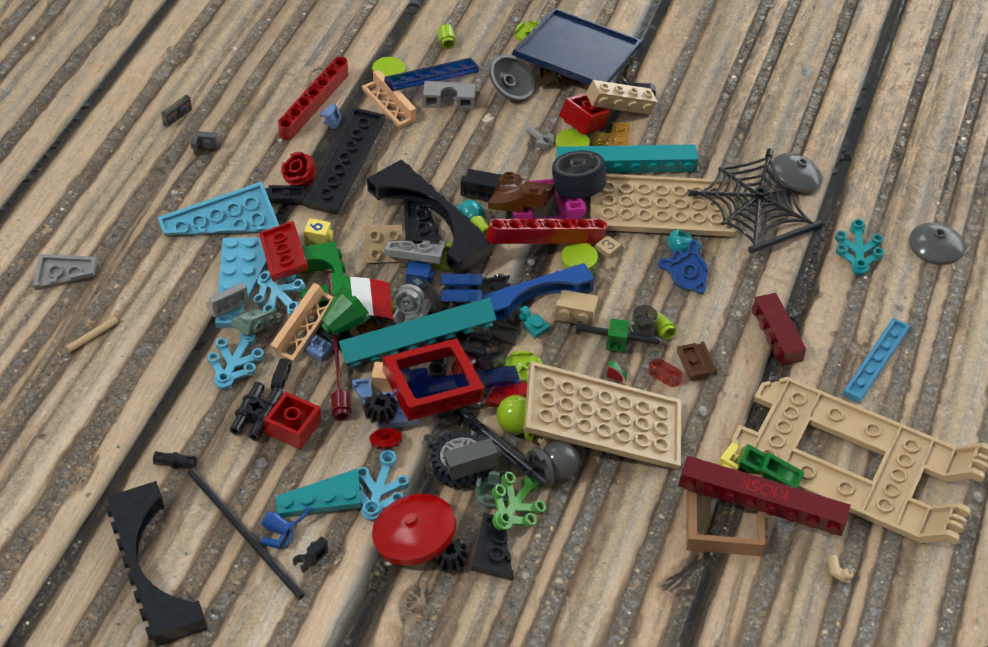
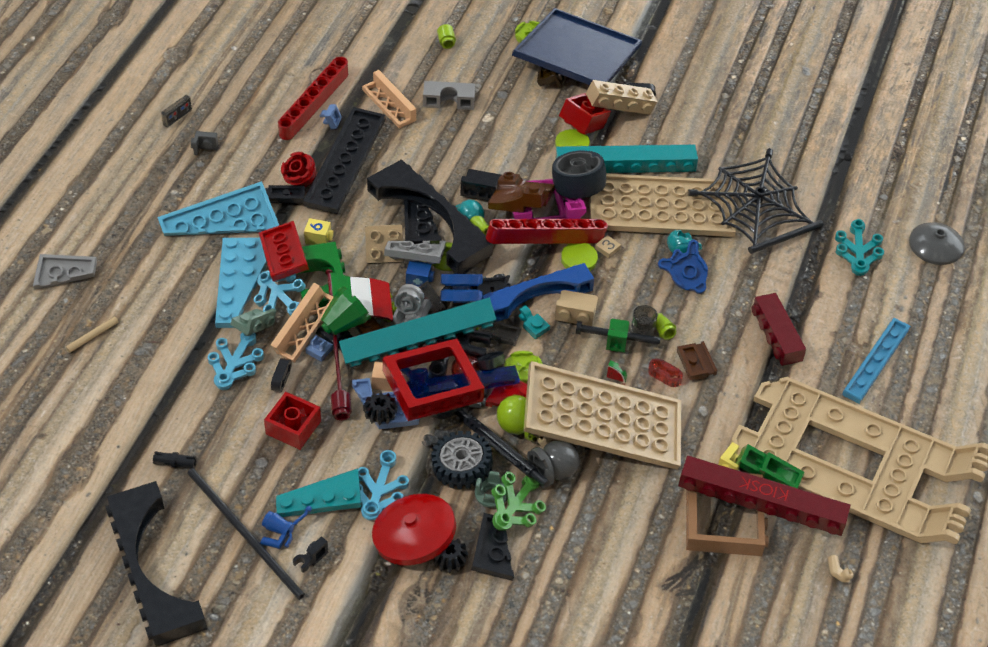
(228, 300): light grey bracket -> none
(254, 411): black pin -> none
(385, 438): red gear -> none
(389, 66): lime tile -> none
(432, 73): clear blue tile -> none
(472, 458): dark grey brick -> none
(512, 77): dark grey dish -> none
(543, 140): light grey bar -> none
(618, 137): clear yellow plate -> none
(797, 172): dark grey dish -> none

